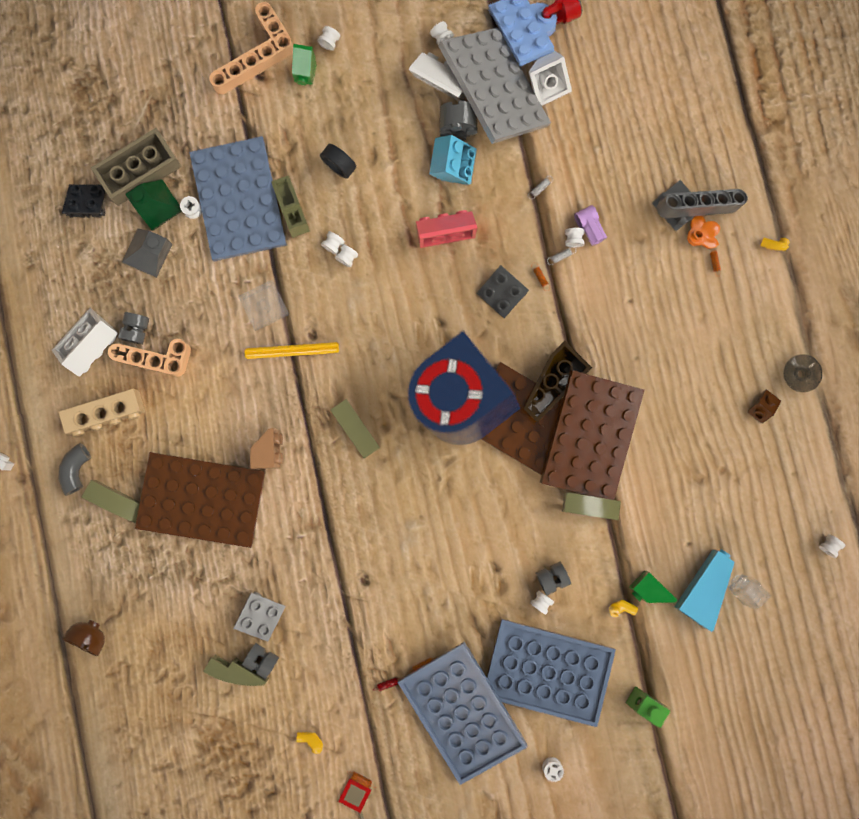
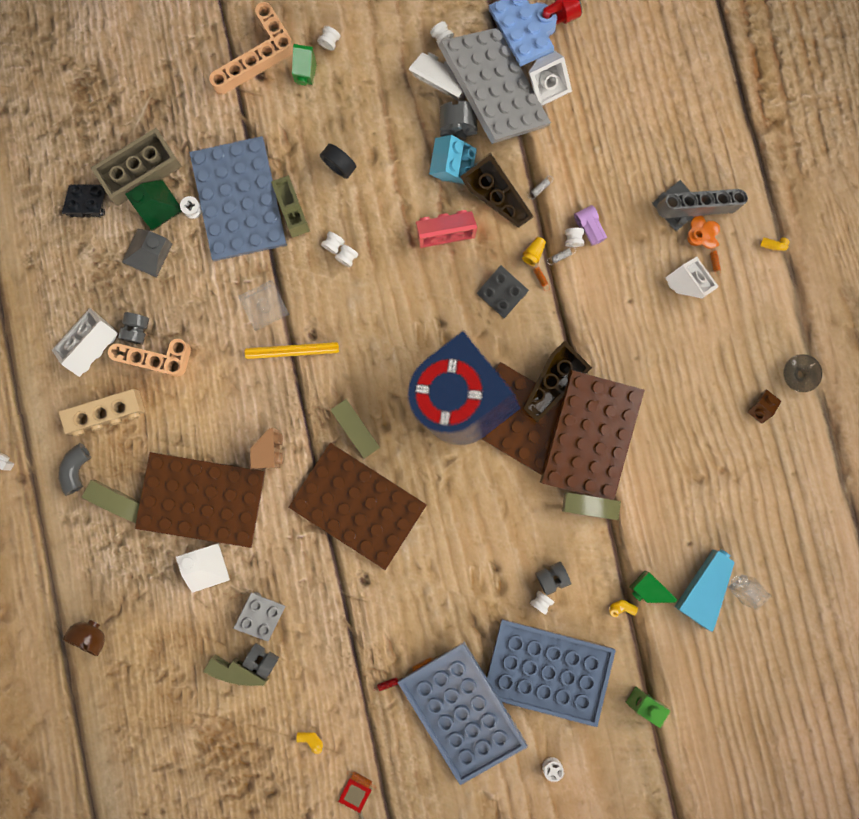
(203, 568): none -> white slope
(357, 506): none -> reddish brown plate
(494, 188): none -> dark brown wedge
(534, 251): none -> yellow cone
(692, 279): none -> white slope
(832, 546): white wheel -> none

